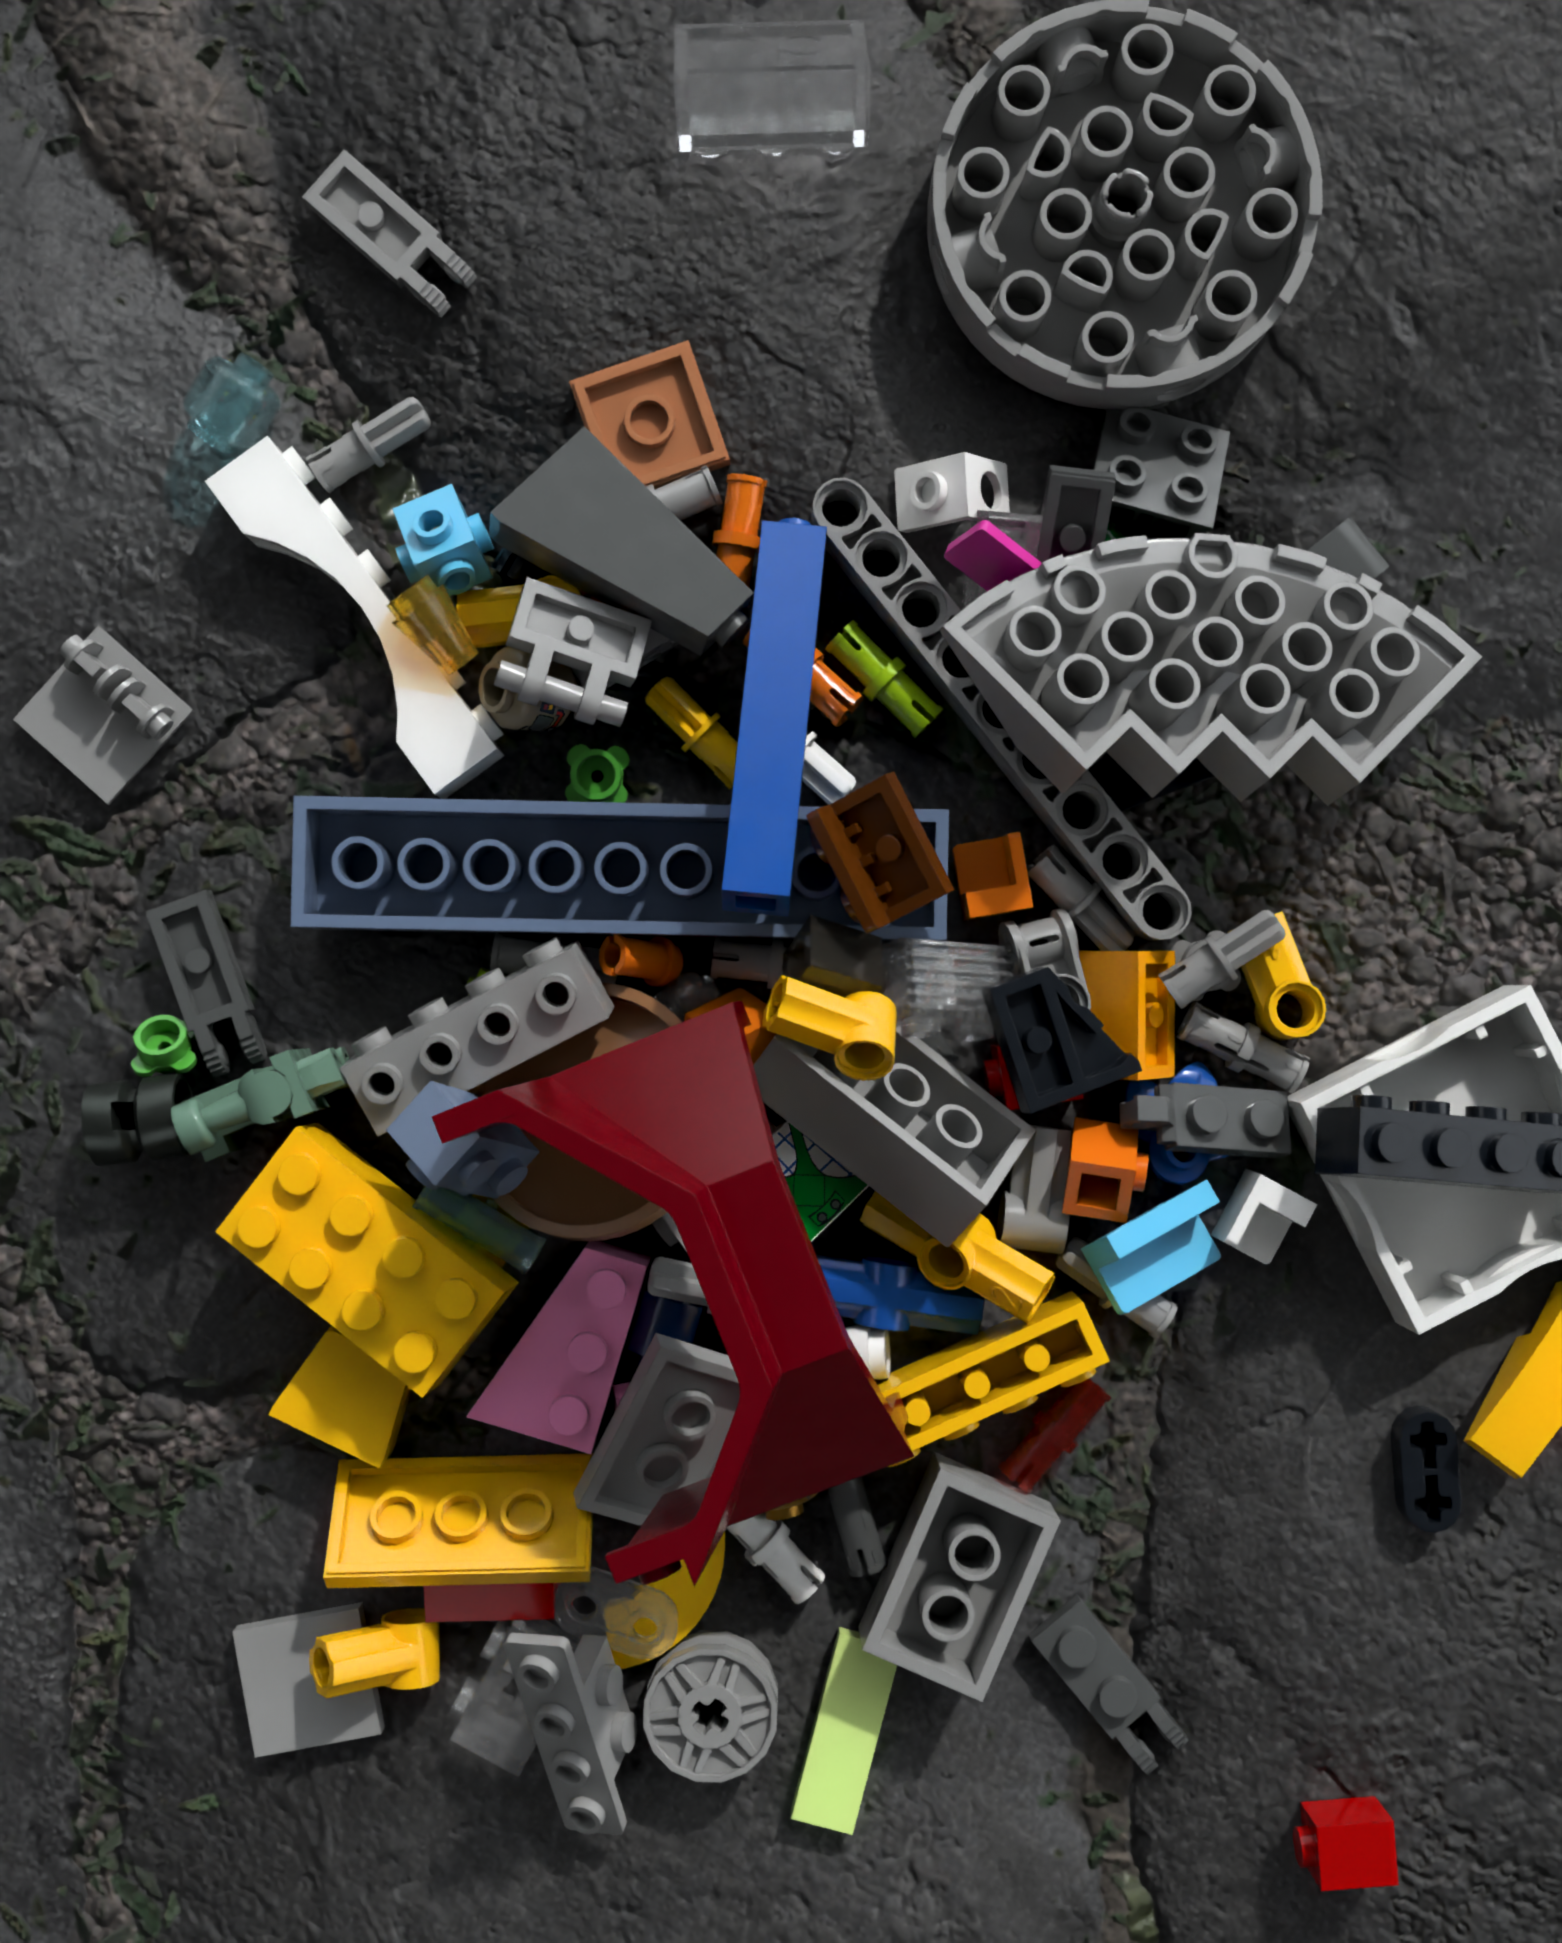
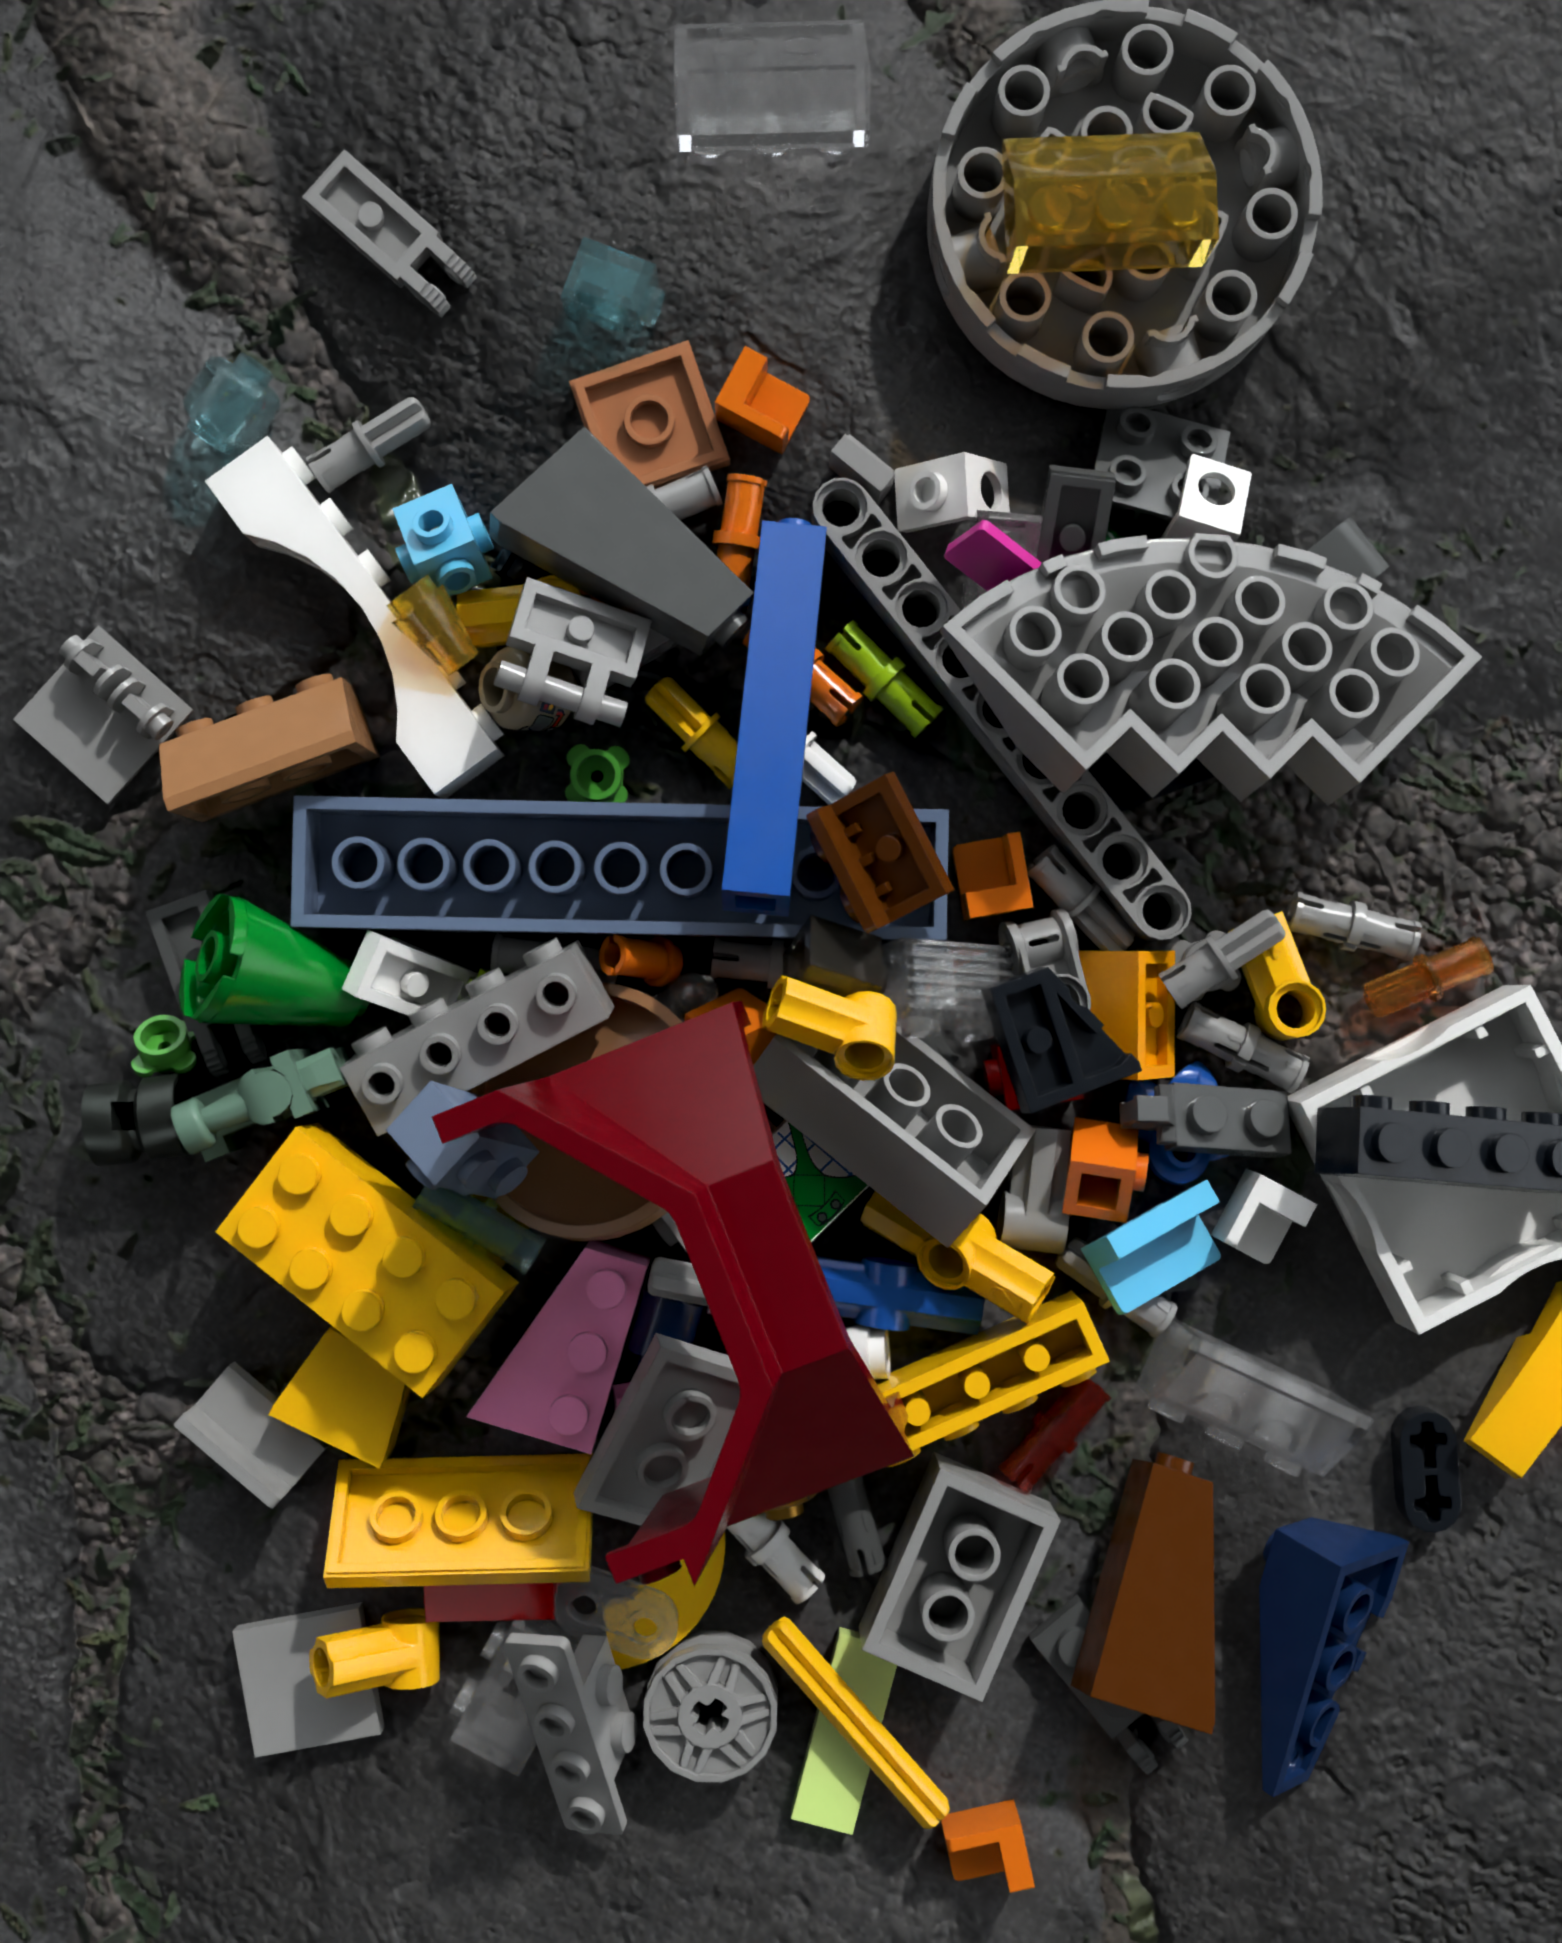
(244, 1440): none -> light grey panel
(263, 972): none -> green cone
(265, 749): none -> medium nougat slope
(403, 975): none -> white slope
(612, 288): none -> clear light blue brick
(760, 402): none -> orange panel
(855, 1722): none -> yellow axle
(858, 463): none -> light grey tile
(987, 1843): none -> orange panel
(1108, 202): none -> clear yellow slope
(1154, 1602): none -> reddish brown slope
(1201, 516): none -> white bracket
(1250, 1401): none -> clear slope
(1313, 1609): none -> dark blue wedge
(1347, 1843): red brick -> none
(1353, 926): none -> light grey pin
(1428, 977): none -> clear orange axle

